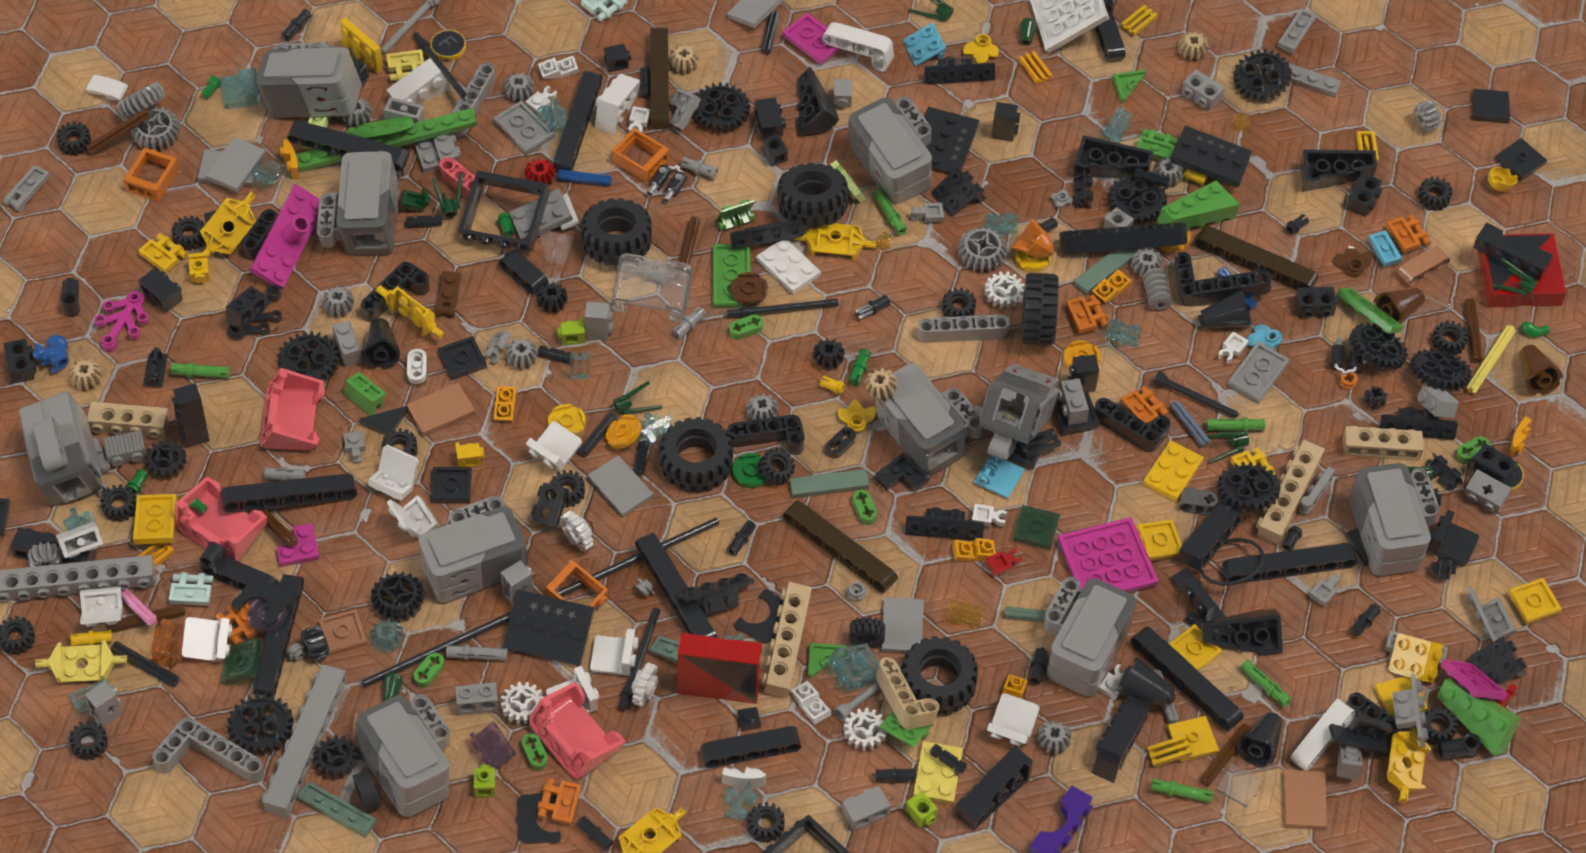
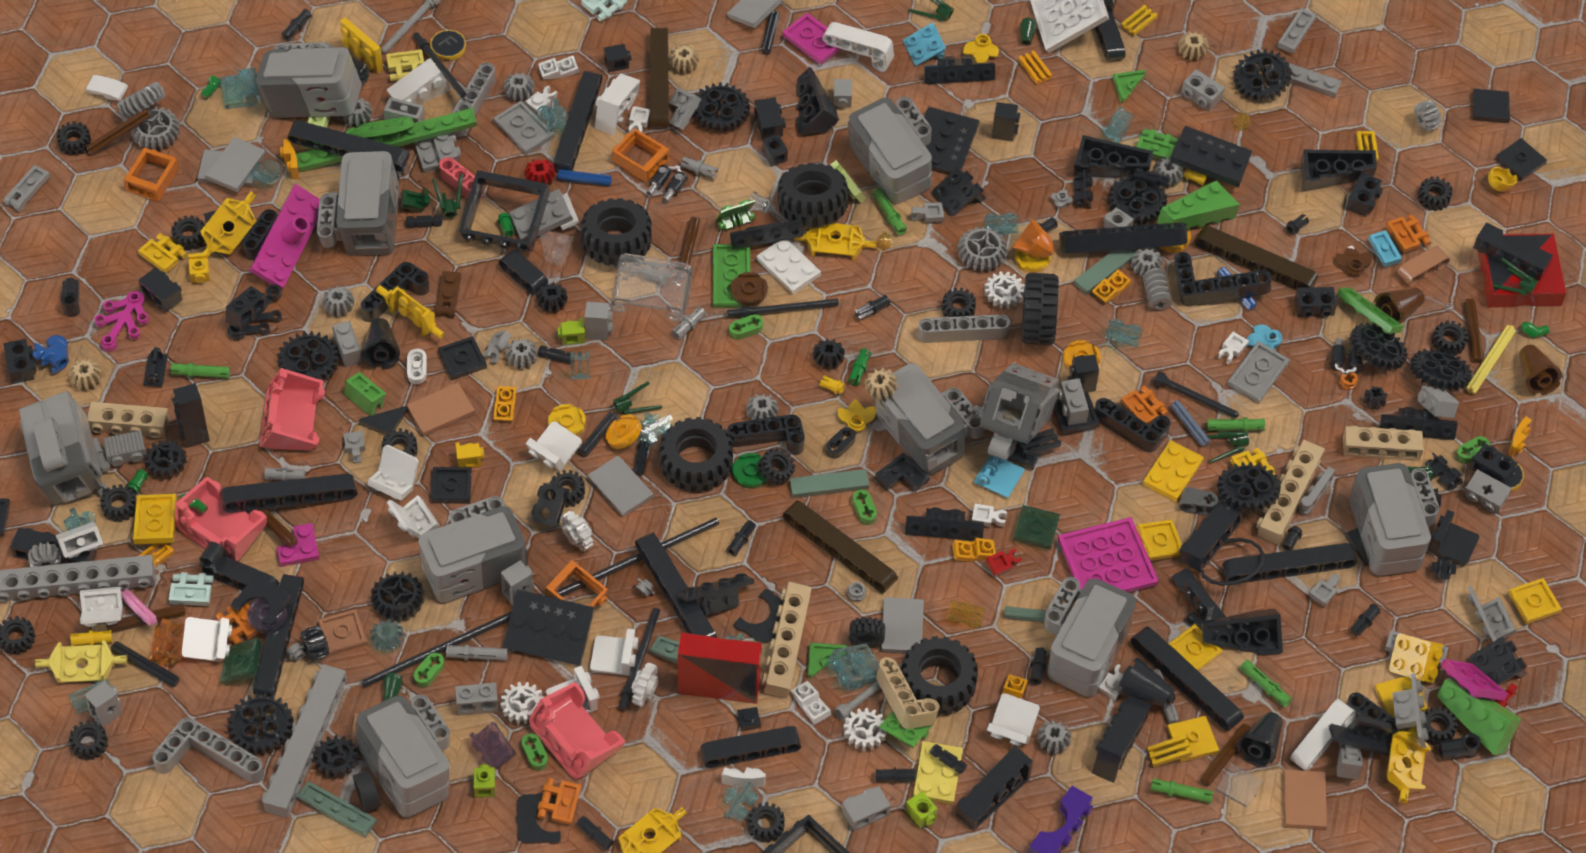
(645, 82): black axle -> none
(761, 202): none -> clear bush
(1082, 316): orange plate -> none
(1226, 313): black cone -> none

